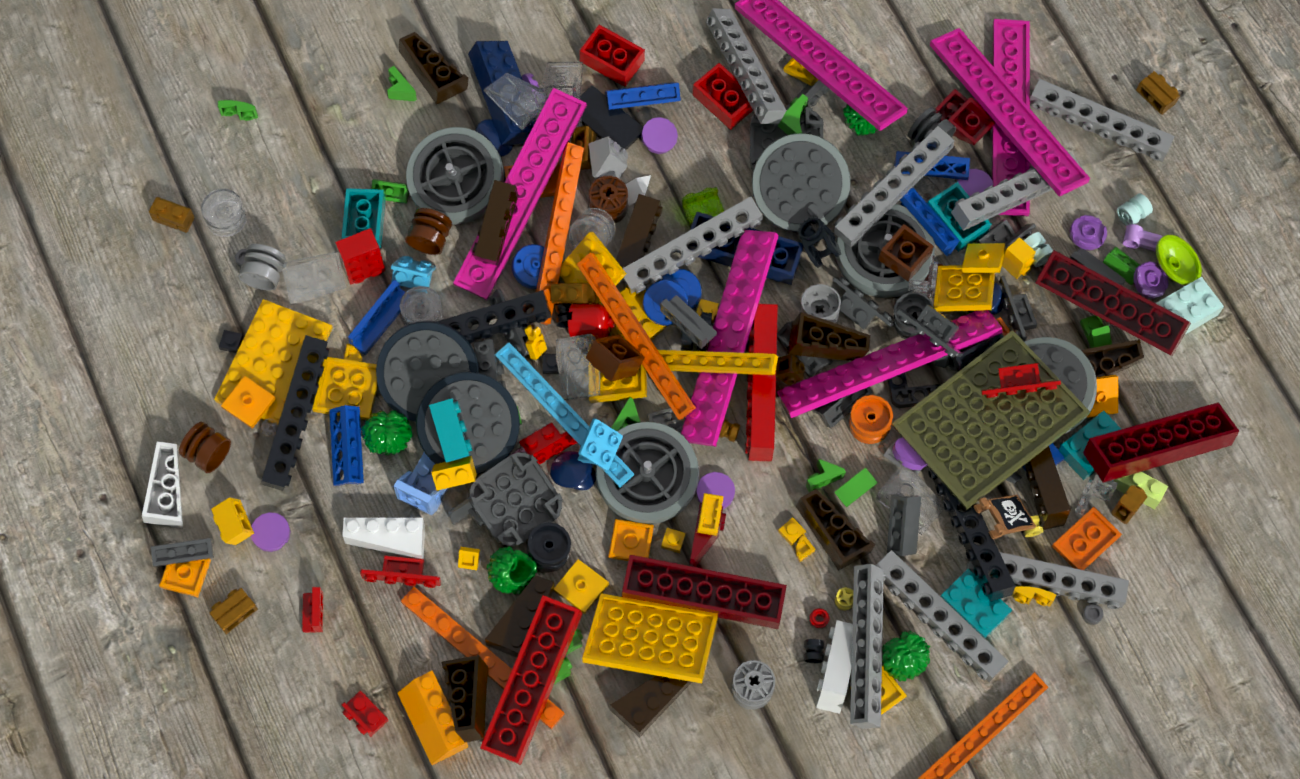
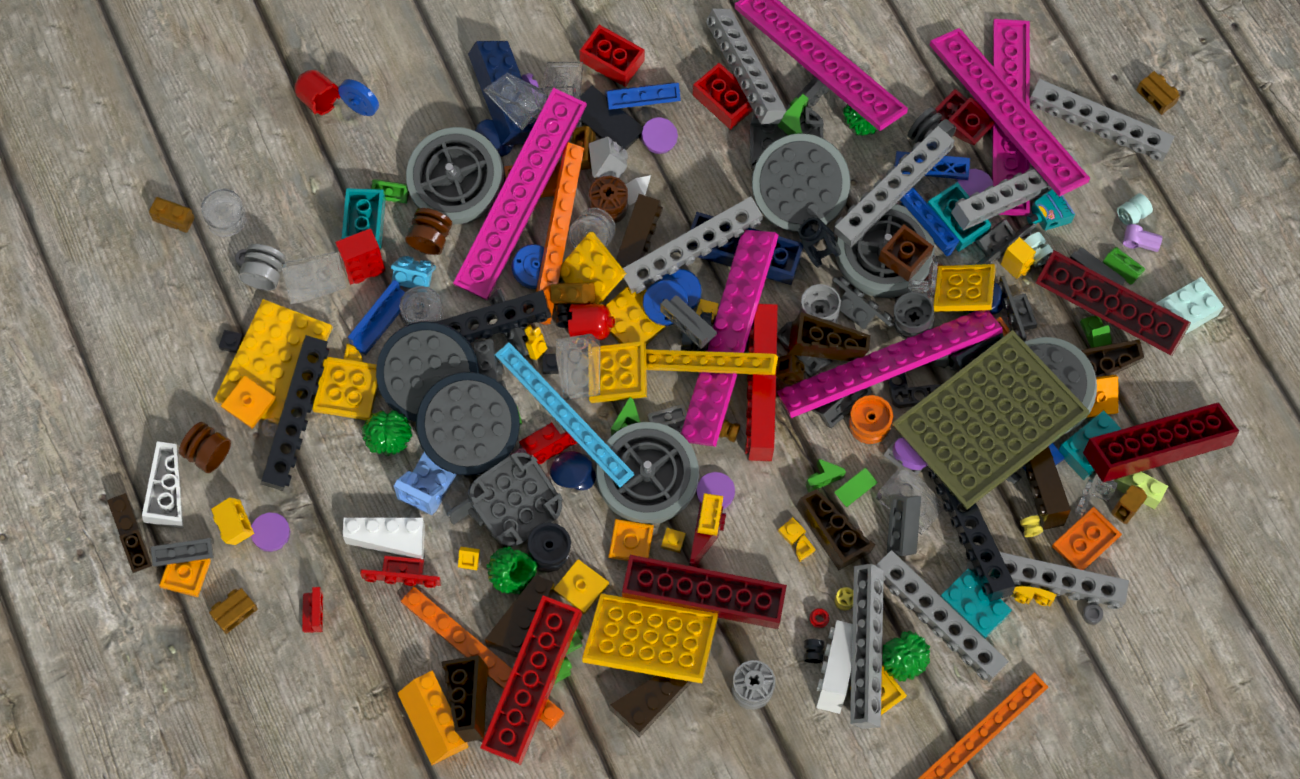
(130, 533): none -> dark brown slope
(244, 110): bright green slope -> none
(316, 91): none -> red cylinder
(349, 444): blue fence -> none
(358, 97): none -> blue wheel
(364, 713): red bracket -> none
(400, 87): bright green slope -> none
(432, 70): dark brown wedge -> none
(450, 429): teal brick -> none
(454, 473): yellow brick -> none
(496, 222): dark brown wedge -> none
(600, 445): medium azure bracket -> none
(614, 357): reddish brown brick -> none
(636, 335): orange plate -> none
(704, 202): clear neon green bracket -> none
(798, 71): yellow plate -> none
(935, 326): dark grey bracket -> none
(983, 258): yellow plate -> none
(1008, 514): flag -> none
(1020, 378): red bracket -> none
(1051, 211): none -> teal torso
(1088, 232): medium lavender tile -> none
(1150, 280): medium lavender tile -> none
(1178, 259): lime dish -> none

